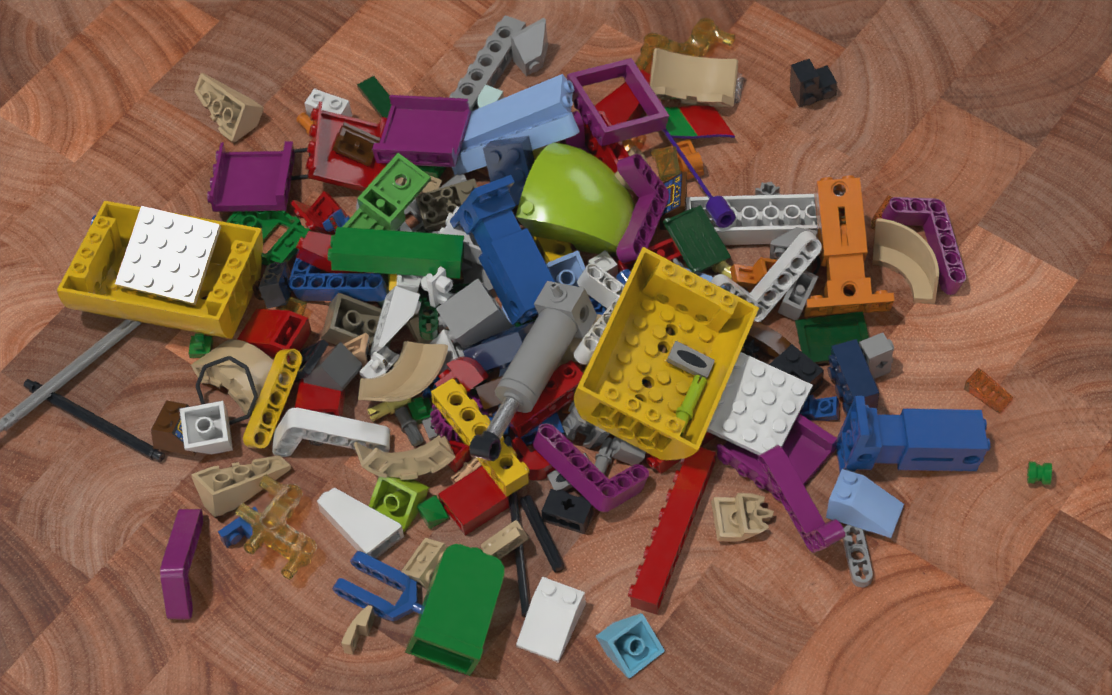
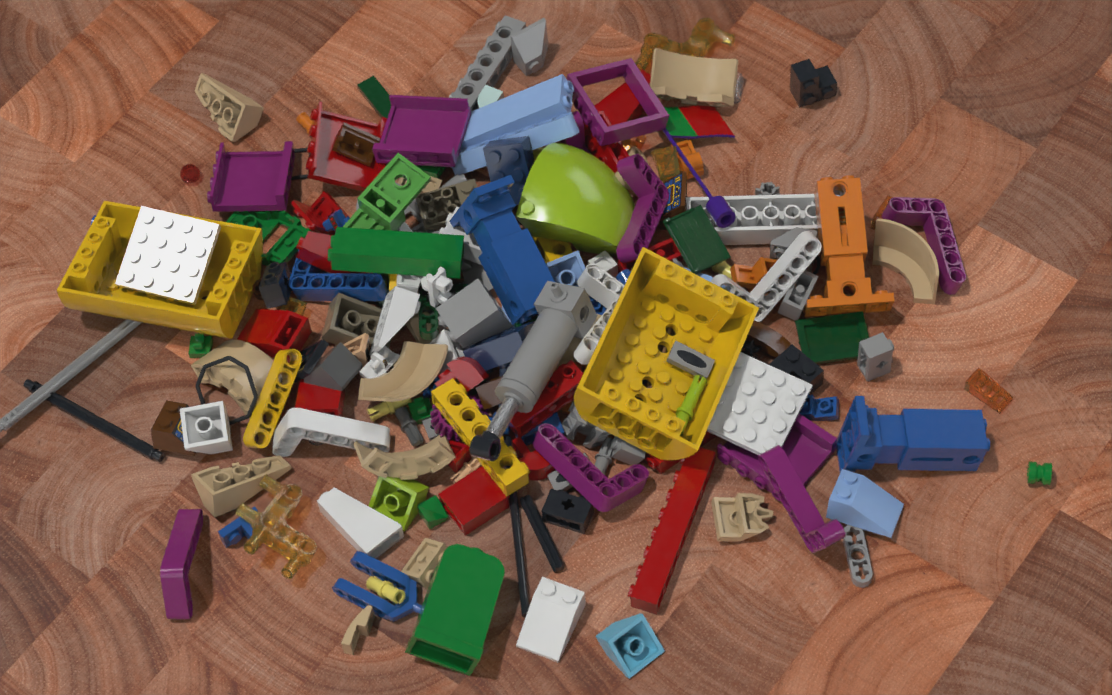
(190, 173): none -> clear red plate
(329, 103): white brick -> none
(385, 589): none -> light yellow pin
(505, 540): tan bracket -> none
(852, 375): dark blue brick -> none

